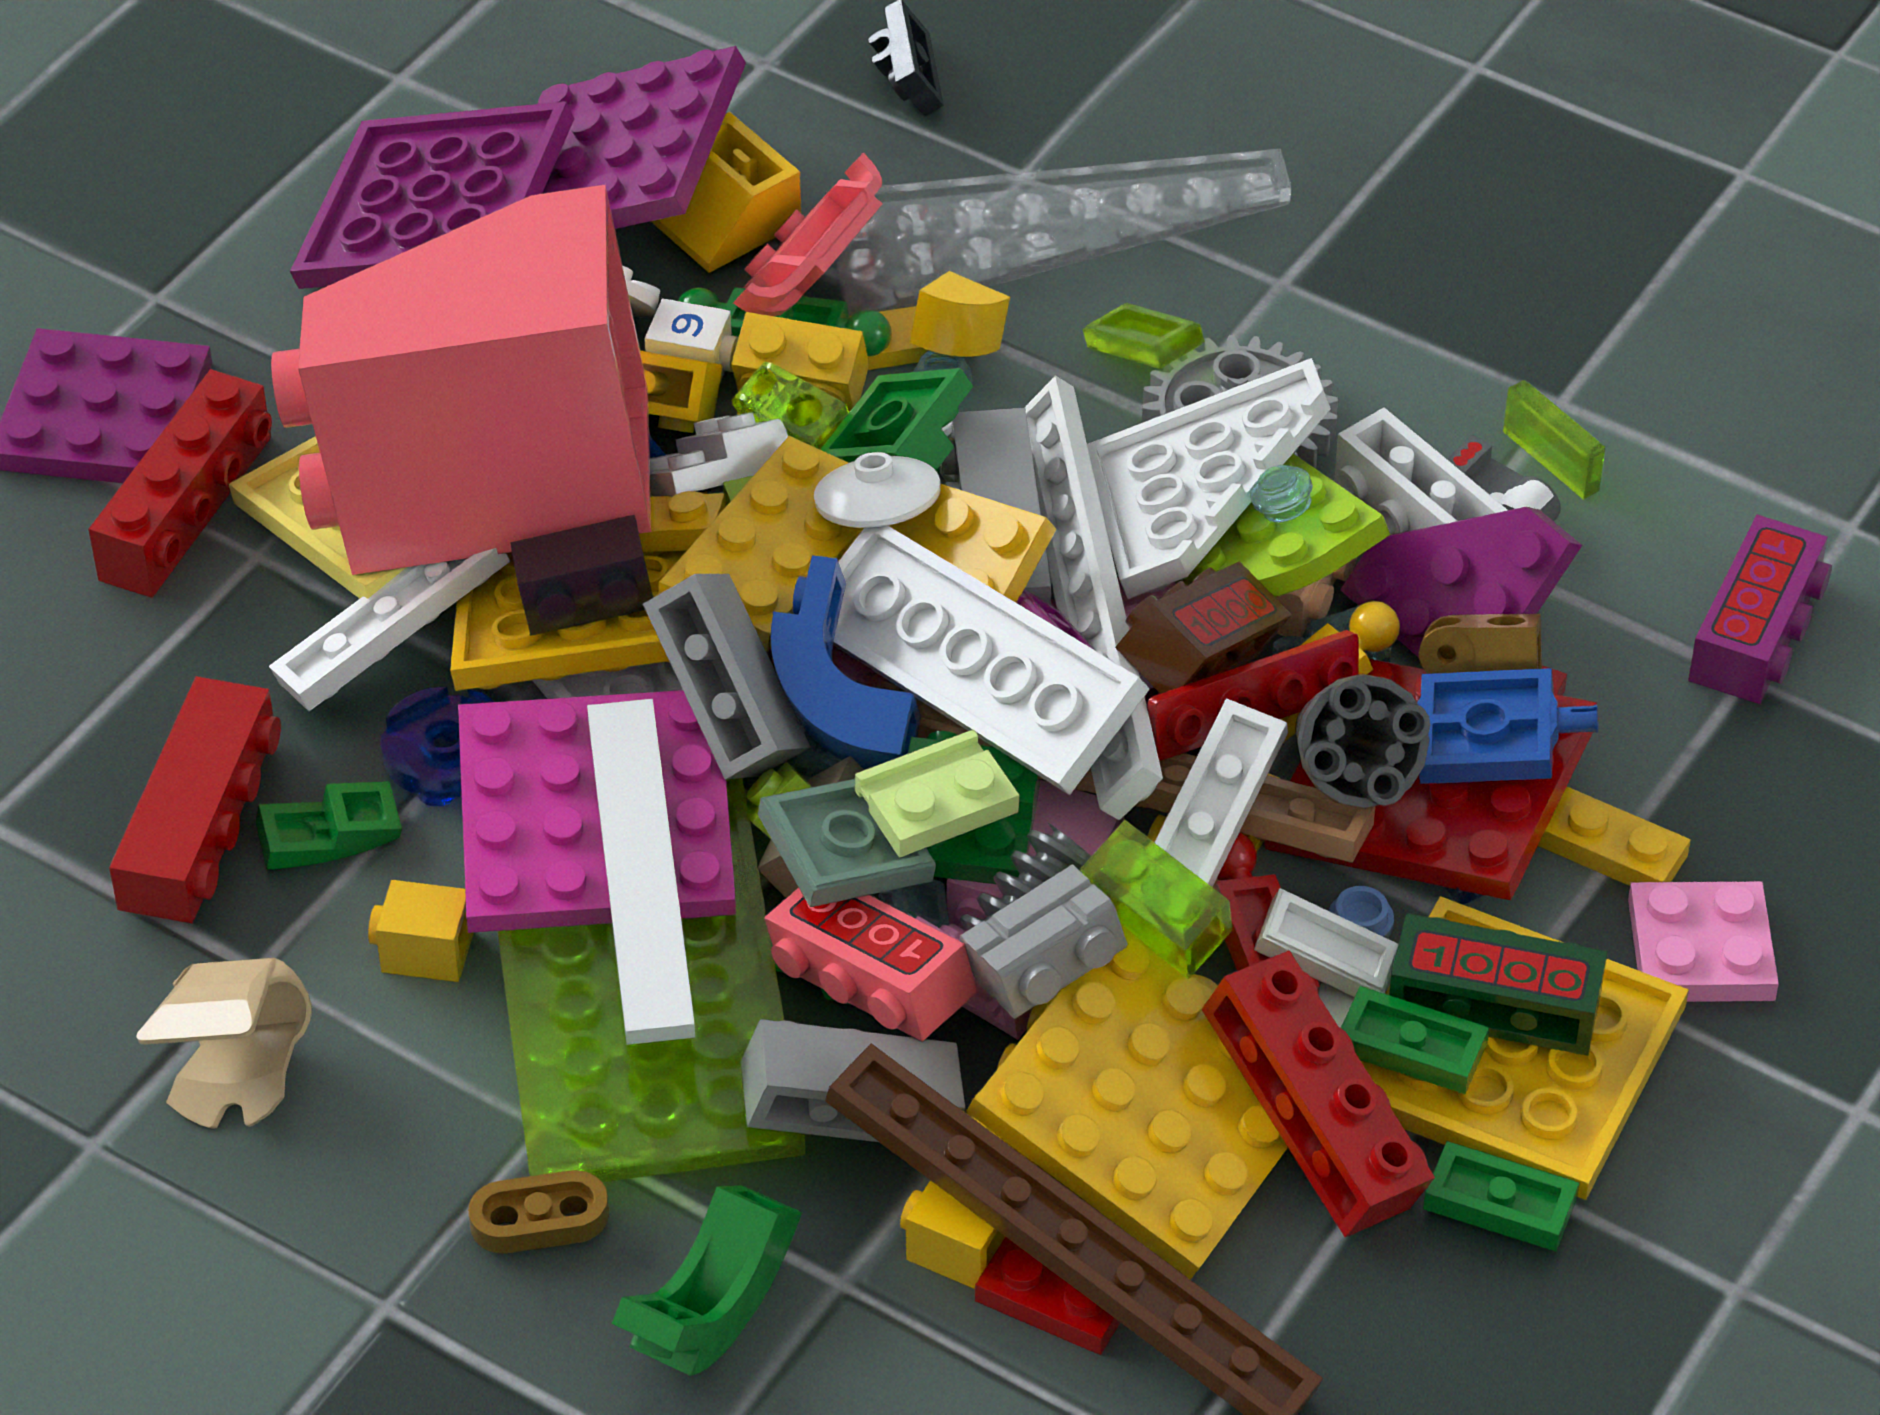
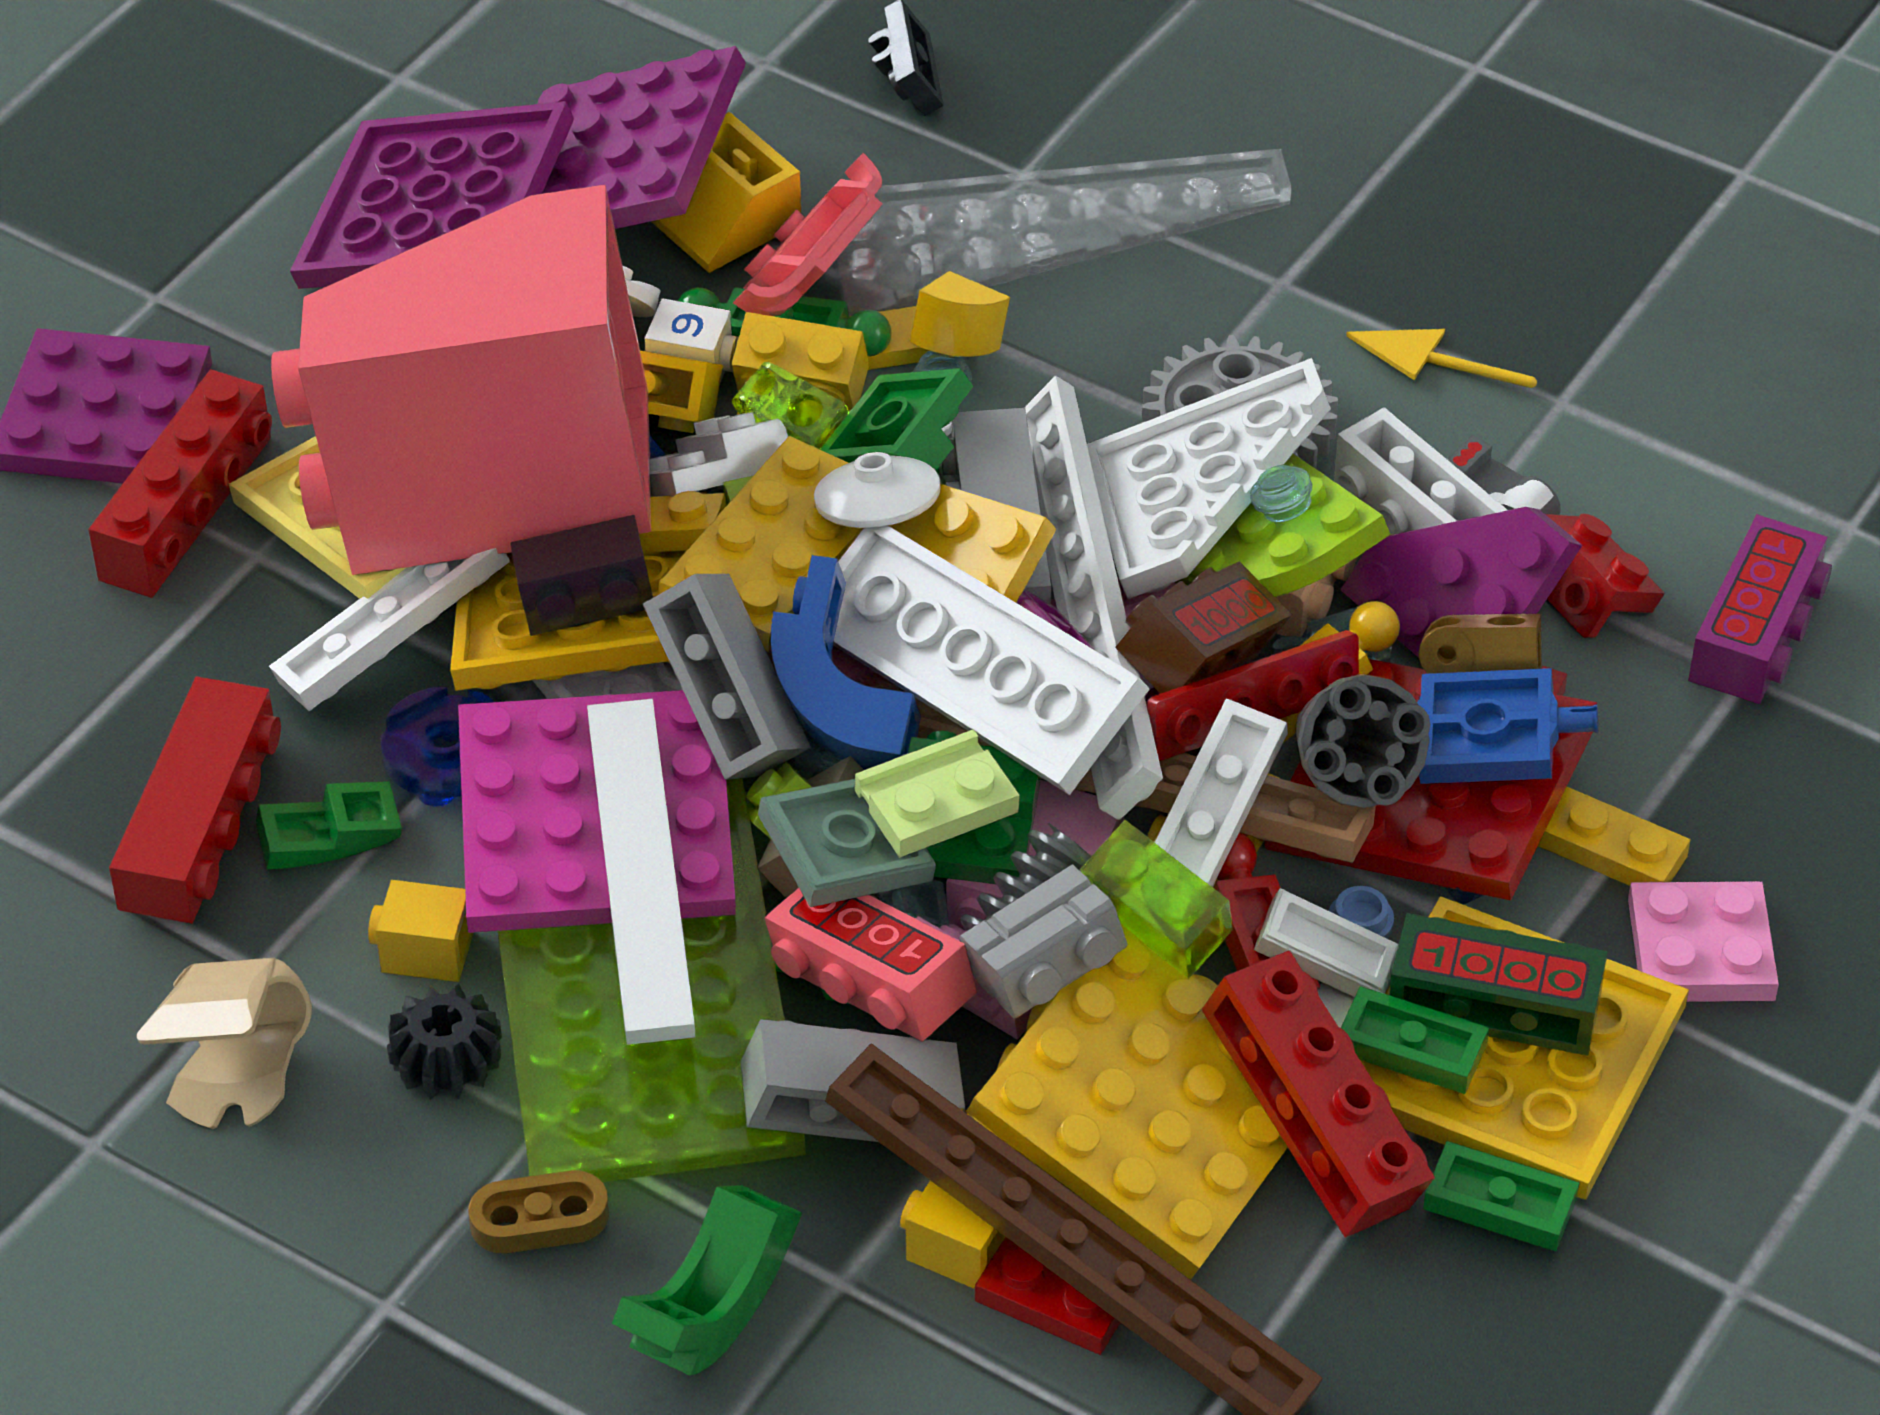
(444, 1041): none -> black gear
(1143, 335): clear neon green tile -> none
(1413, 348): none -> yellow piece
(1554, 439): clear neon green tile -> none
(1600, 578): none -> red bracket

